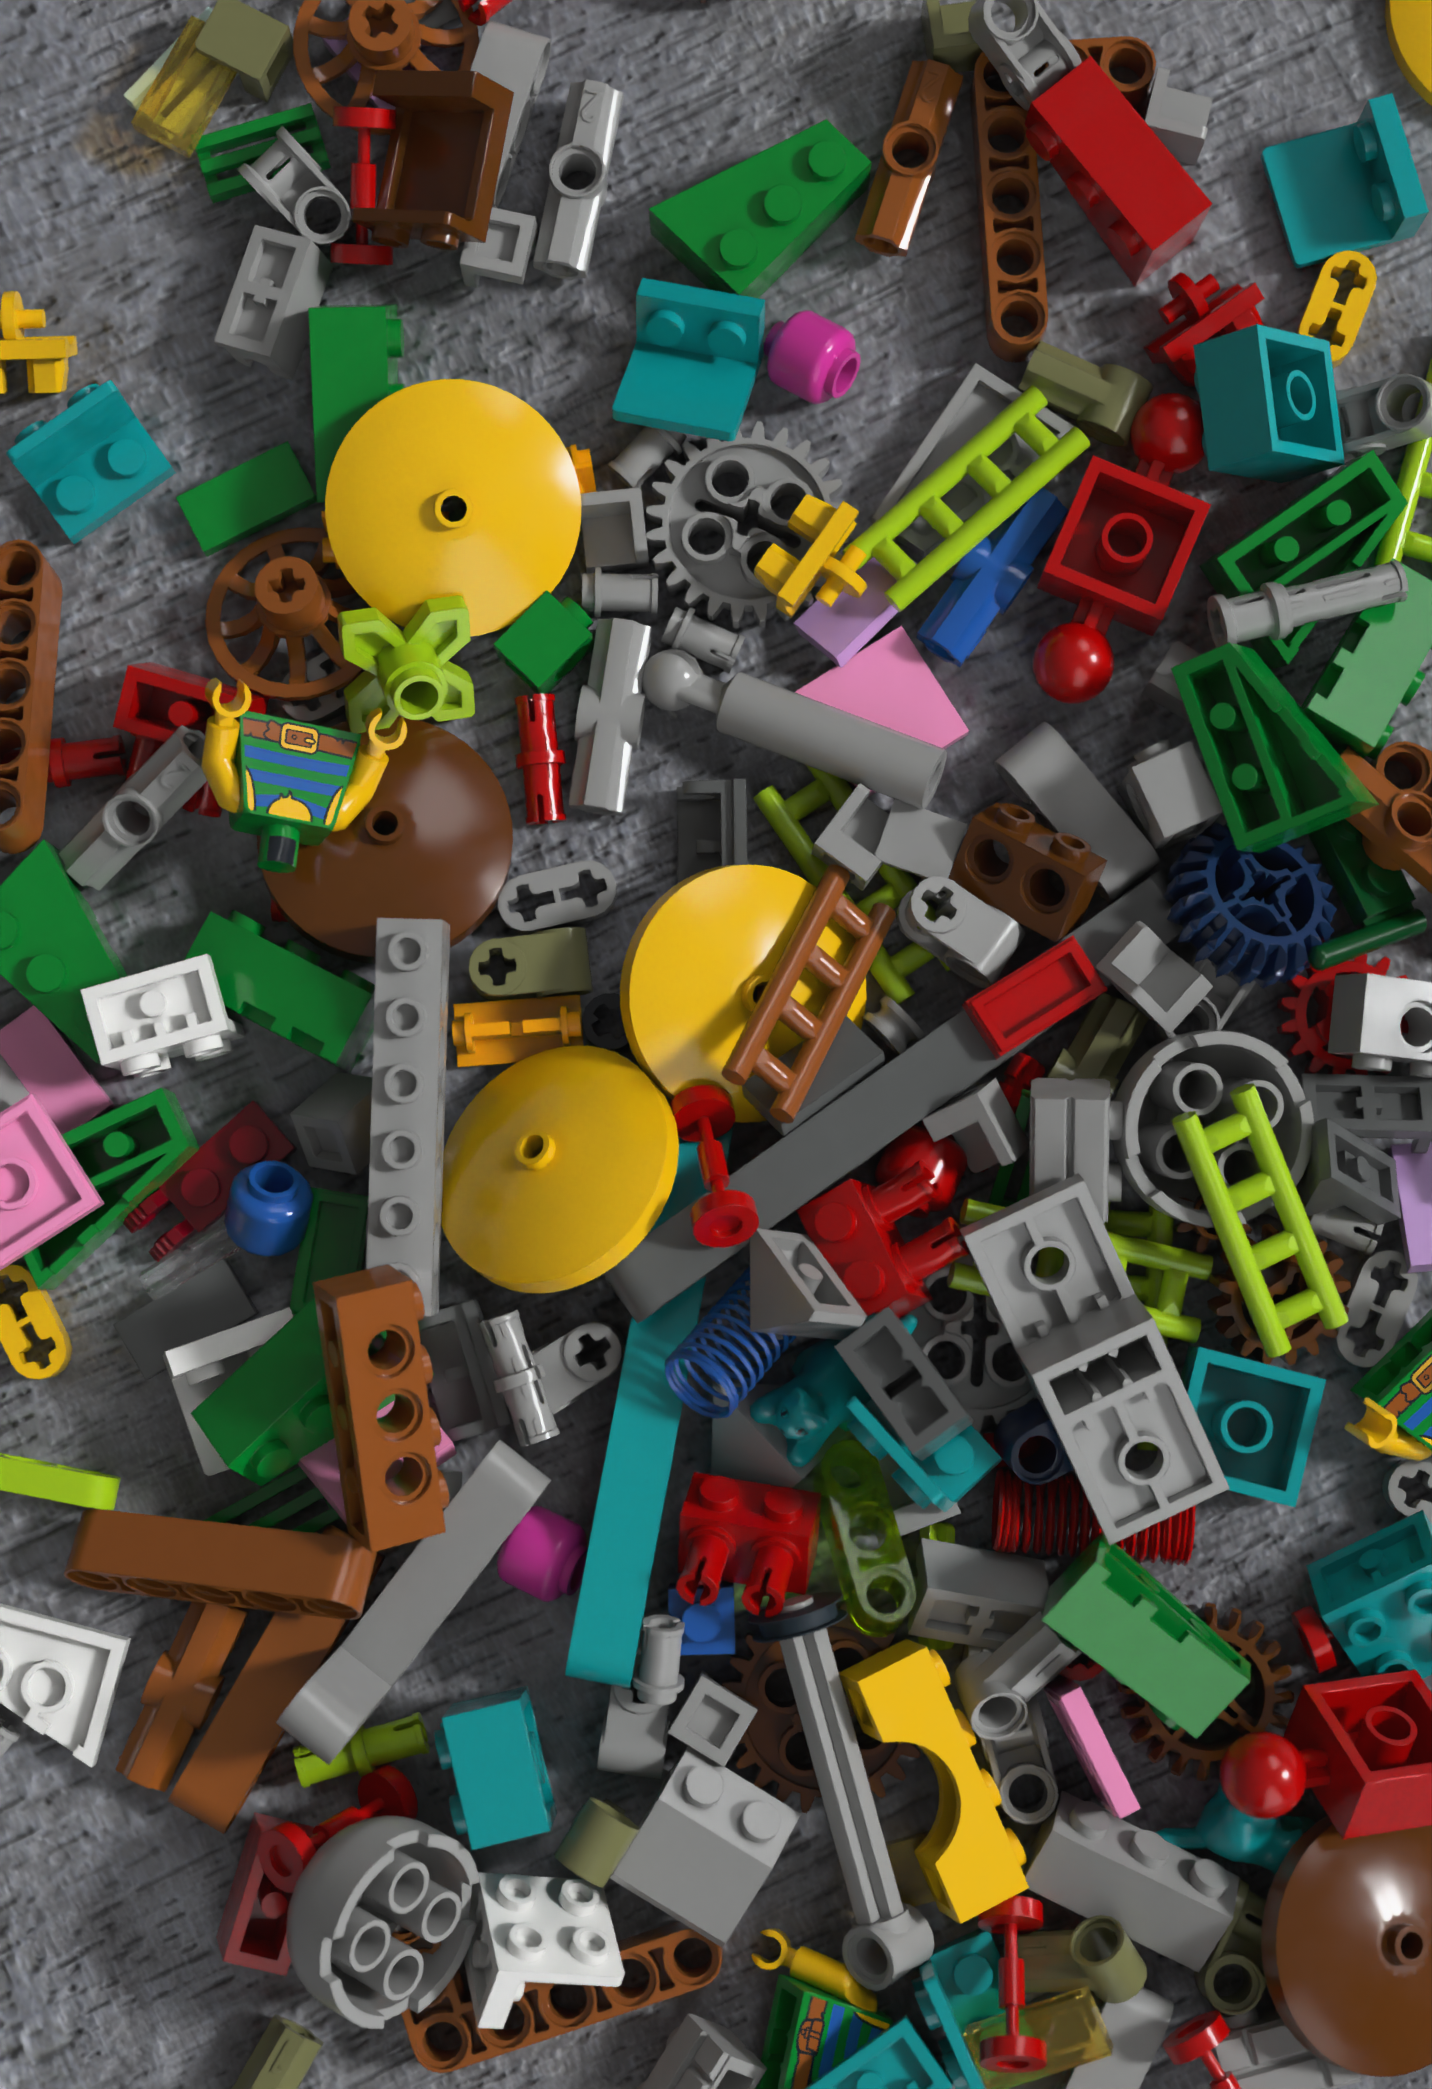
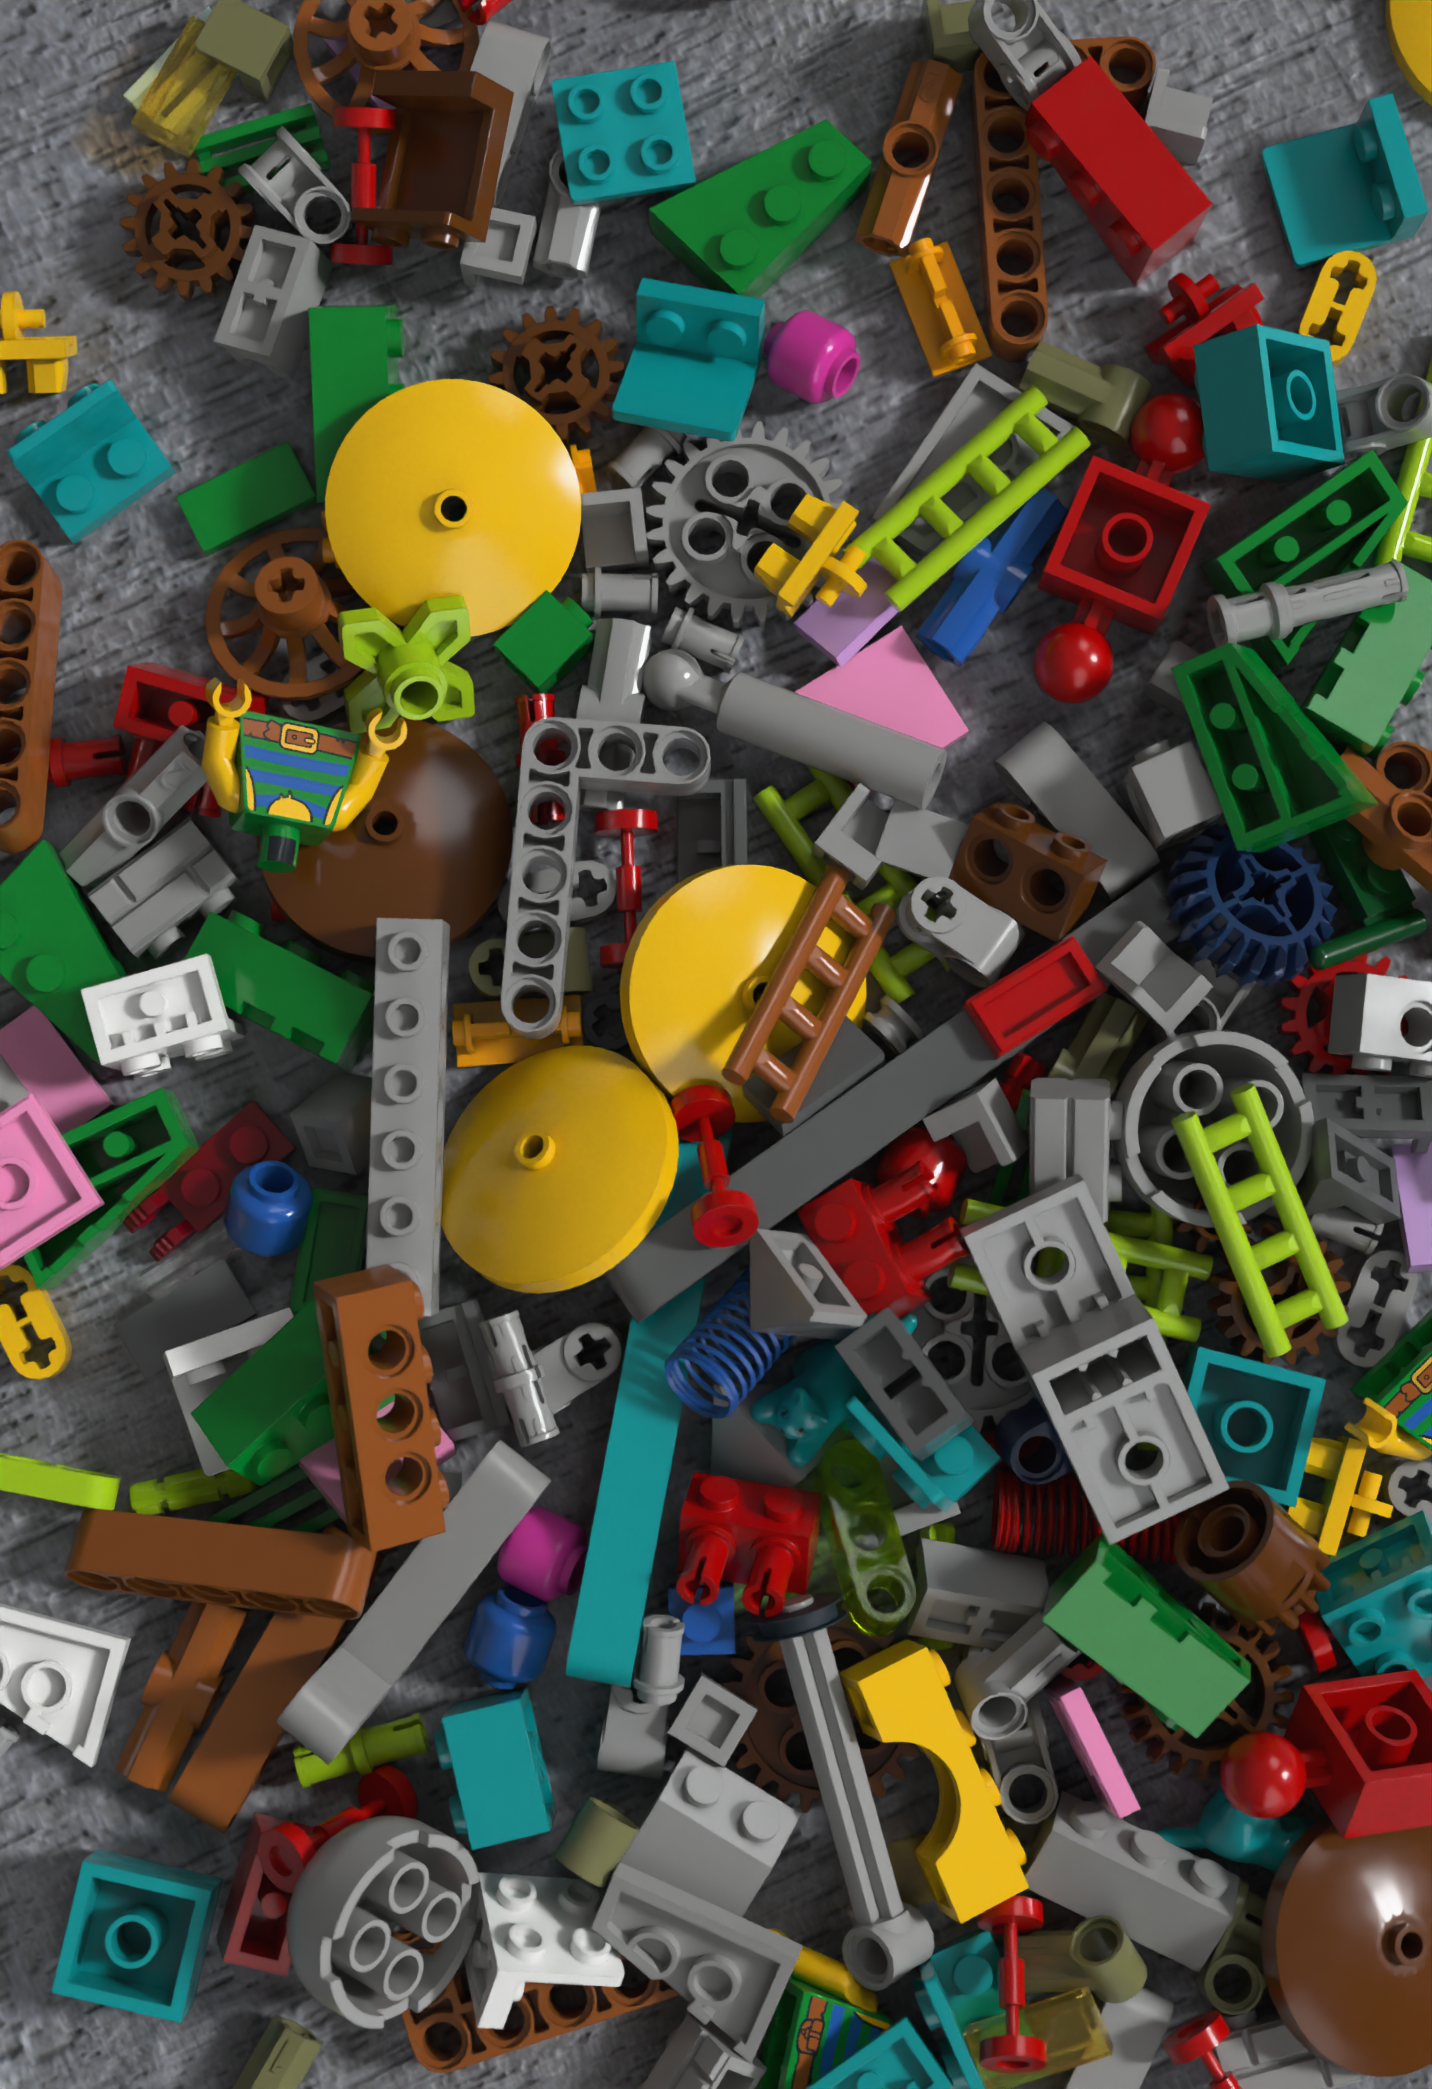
(137, 1935): none -> teal brick
(166, 891): none -> light grey brick
(170, 243): none -> reddish brown gear
(187, 1490): none -> lime axle
(510, 1638): none -> blue head
(558, 845): none -> light grey beam
(570, 354): none -> reddish brown gear
(623, 133): none -> teal bracket
(625, 825): none -> red wheel
(705, 1953): none -> light grey wing
(939, 307): none -> light orange hinge
(1251, 1557): none -> reddish brown gear
(1340, 1466): none -> yellow hips

